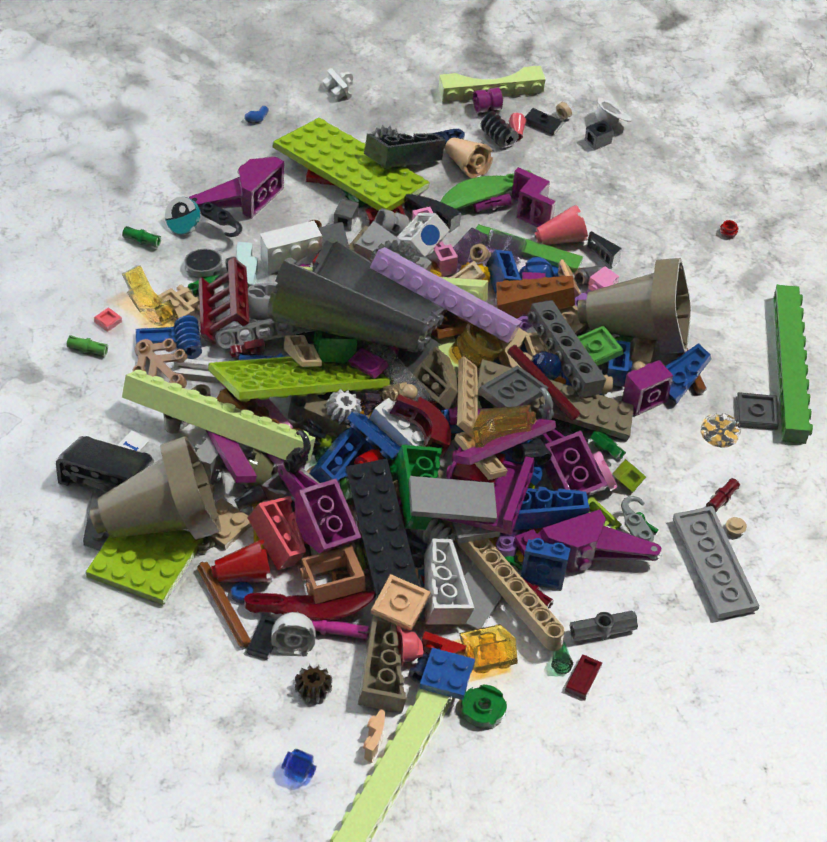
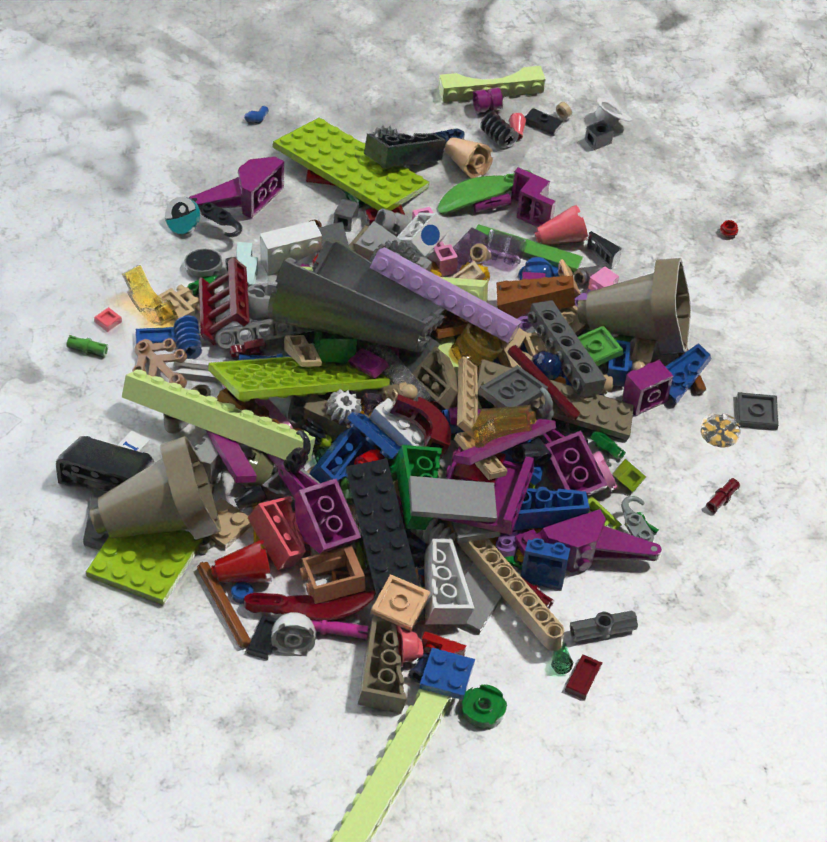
(141, 236): green pin -> none
(299, 765): clear blue head -> none
(313, 683): dark brown gear -> none
(340, 82): white hips -> none
(375, 736): light nougat slope -> none
(446, 213): black slope -> none
(490, 647): clear yellow slope -> none
(502, 267): blue brick -> none
(715, 562): light grey plate -> none
(735, 526): tan plate -> none
(791, 364): bright green brick -> none

